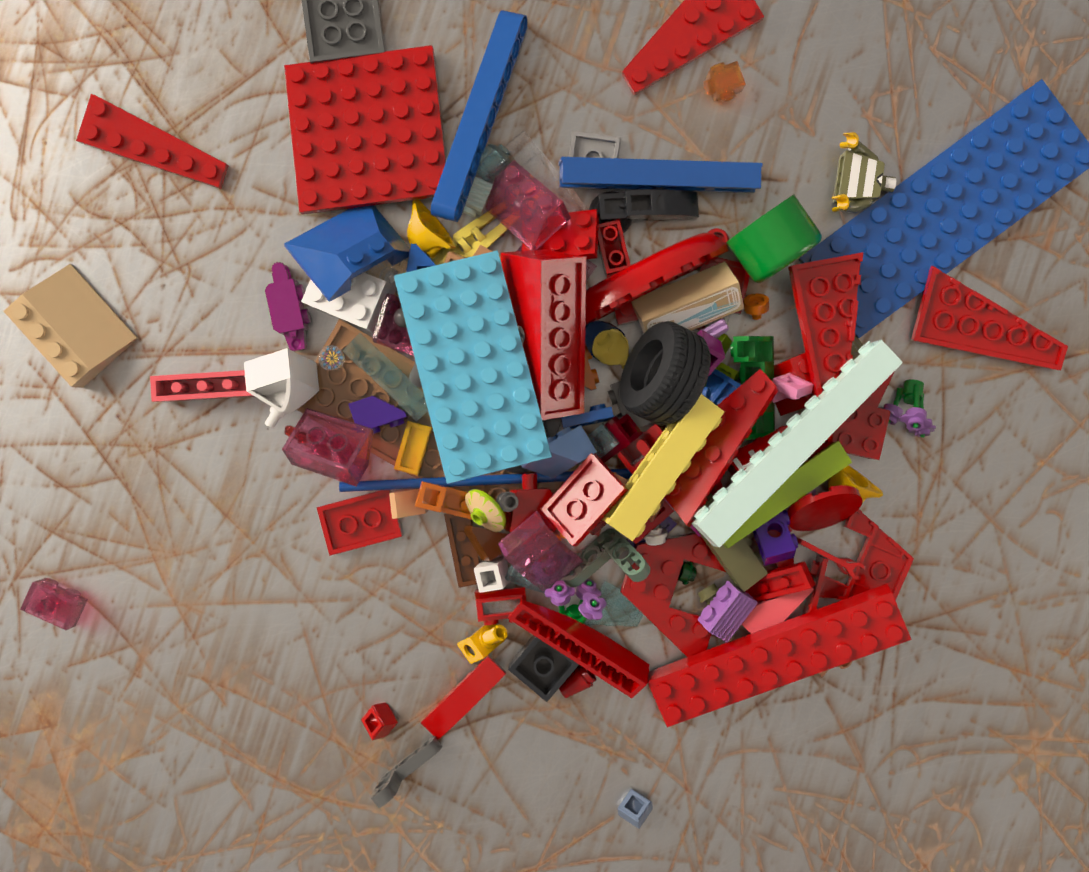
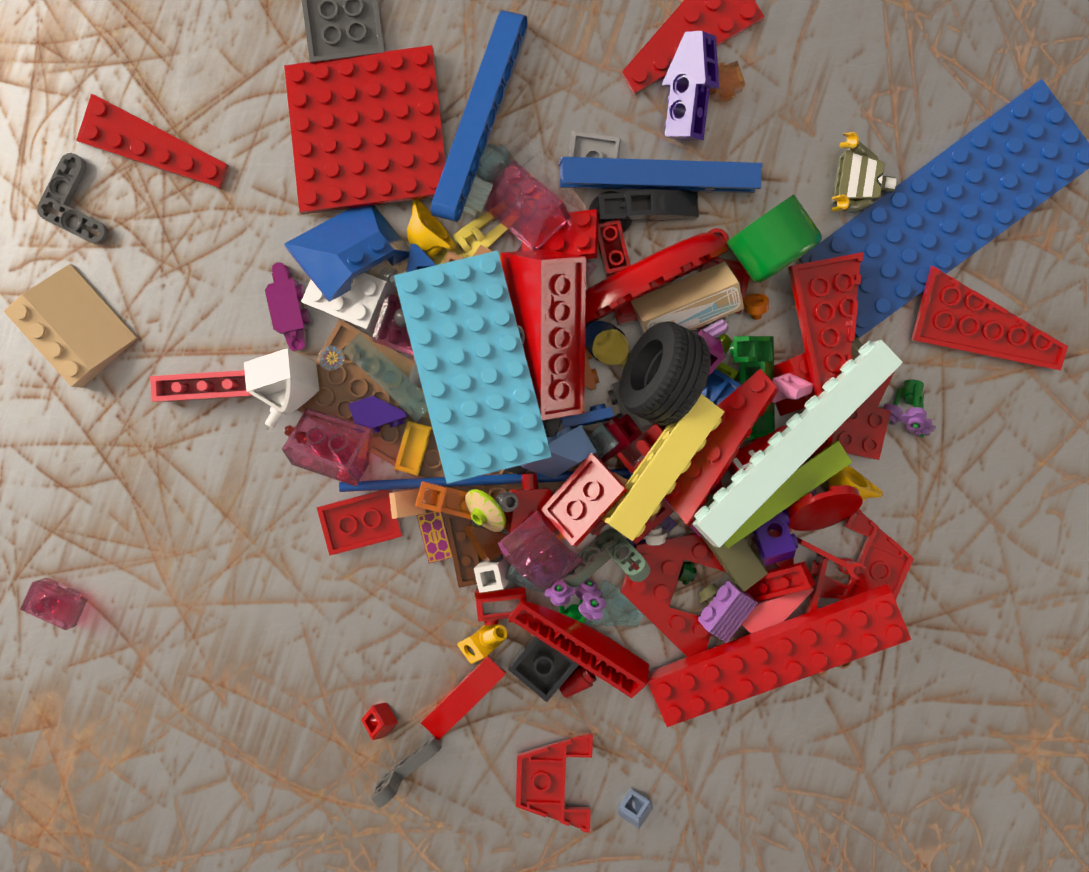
(61, 201): none -> dark grey beam
(434, 536): none -> tile
(542, 781): none -> red wing
(695, 66): none -> brick

